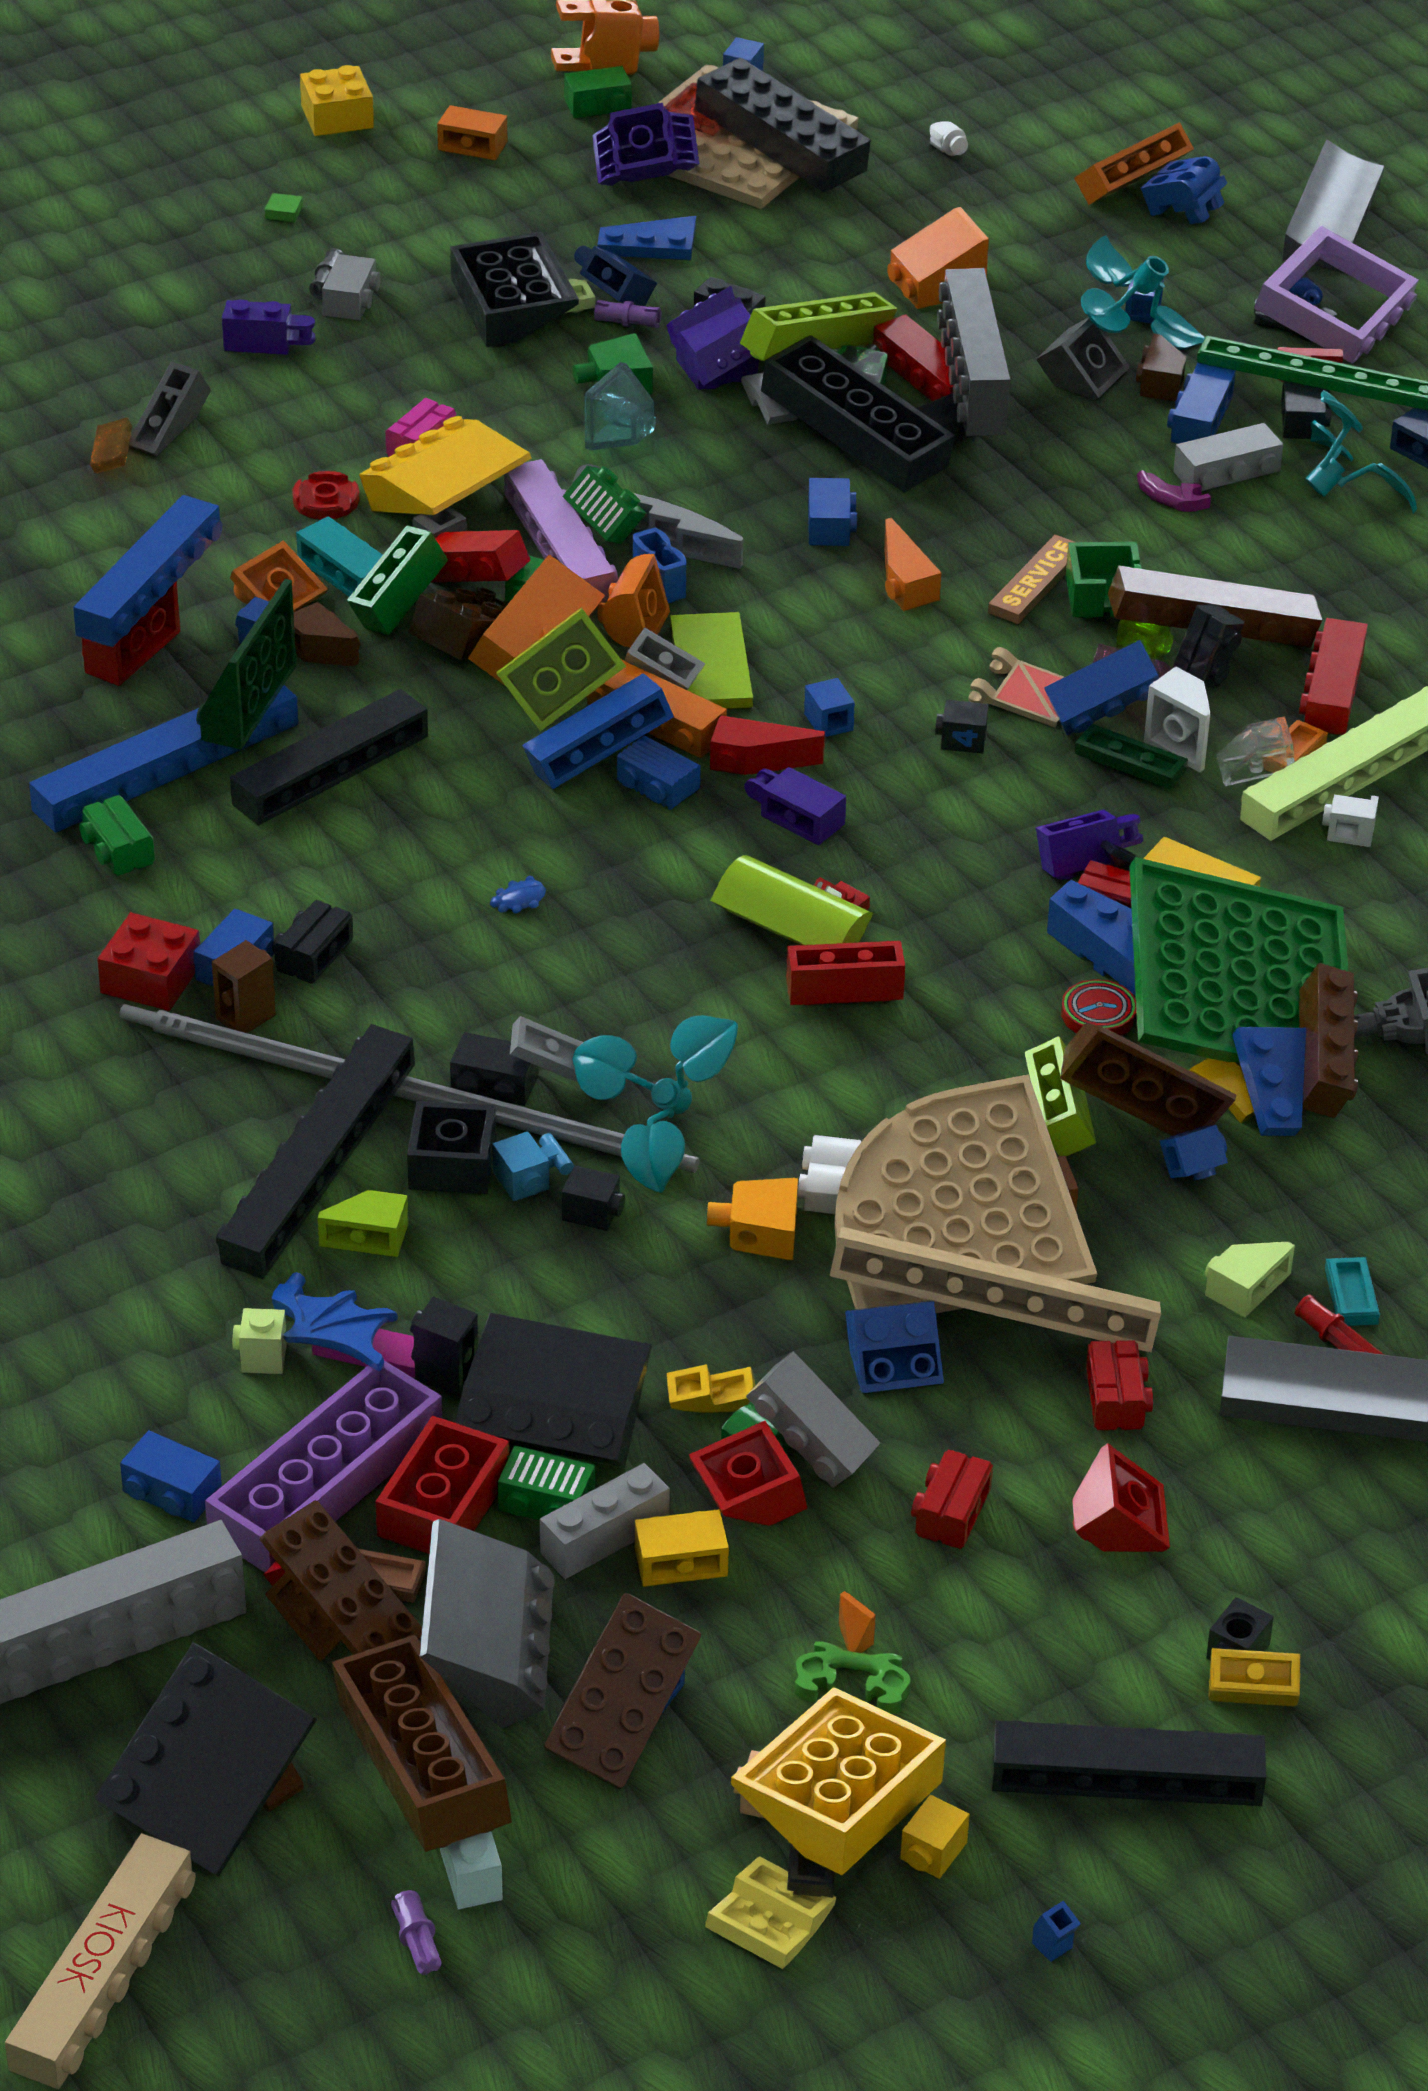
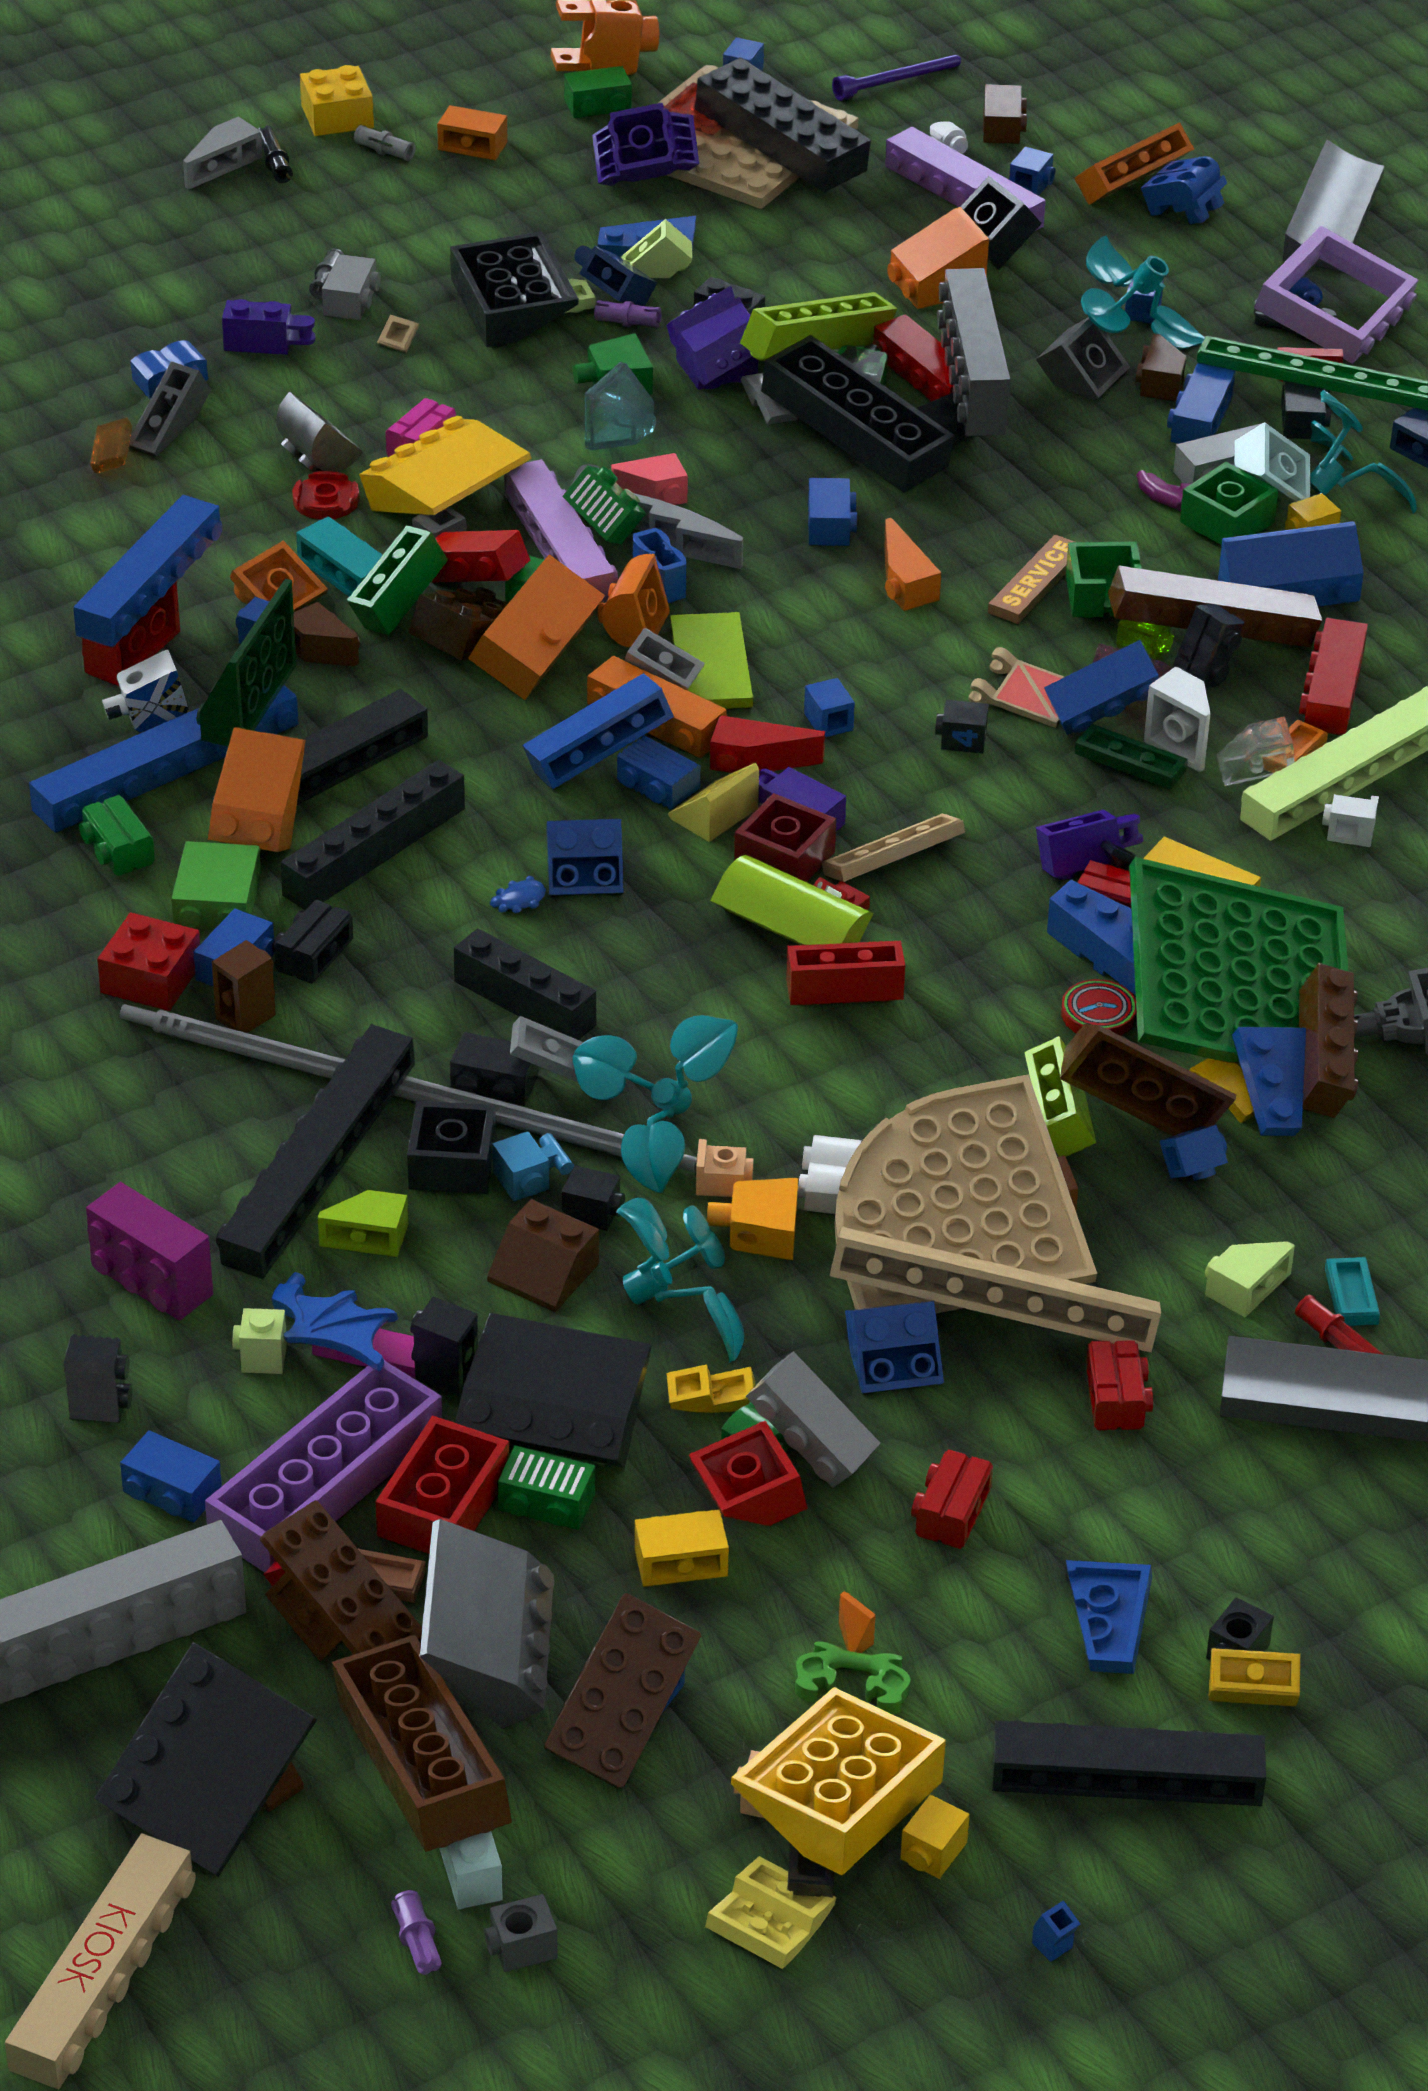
(96, 1378): none -> black brick
(149, 693): none -> white torso
(149, 1251): none -> magenta brick
(151, 365): none -> blue brick
(214, 882): none -> bright green brick
(222, 151): none -> light grey slope
(258, 790): none -> orange slope
(276, 158): none -> black axle
(283, 207): bright green tile -> none
(314, 437): none -> flat silver brick
(373, 835): none -> black brick
(398, 333): none -> tan slope
(399, 148): none -> light grey pin
(522, 1933): none -> dark grey brick
(524, 985): none -> black brick
(545, 1255): none -> reddish brown slope
(560, 669): lime brick -> none
(584, 857): none -> blue slope
(601, 1520): light grey brick -> none
(653, 1278): none -> teal plant
(654, 477): none -> coral slope
(661, 252): none -> yellowish green slope
(720, 804): none -> light yellow slope
(720, 1168): none -> light nougat brick
(787, 837): none -> dark red brick
(845, 86): none -> dark purple piece
(893, 847): none -> tan tile
(947, 170): none -> brick
(1001, 219): none -> black brick
(1003, 114): none -> brick
(1033, 170): none -> blue brick
(1110, 1611): none -> blue wing
(1120, 1506): red slope -> none
(1228, 504): none -> green brick
(1275, 461): none -> light aqua slope
(1301, 560): none -> blue slope
(1312, 512): none -> yellow brick

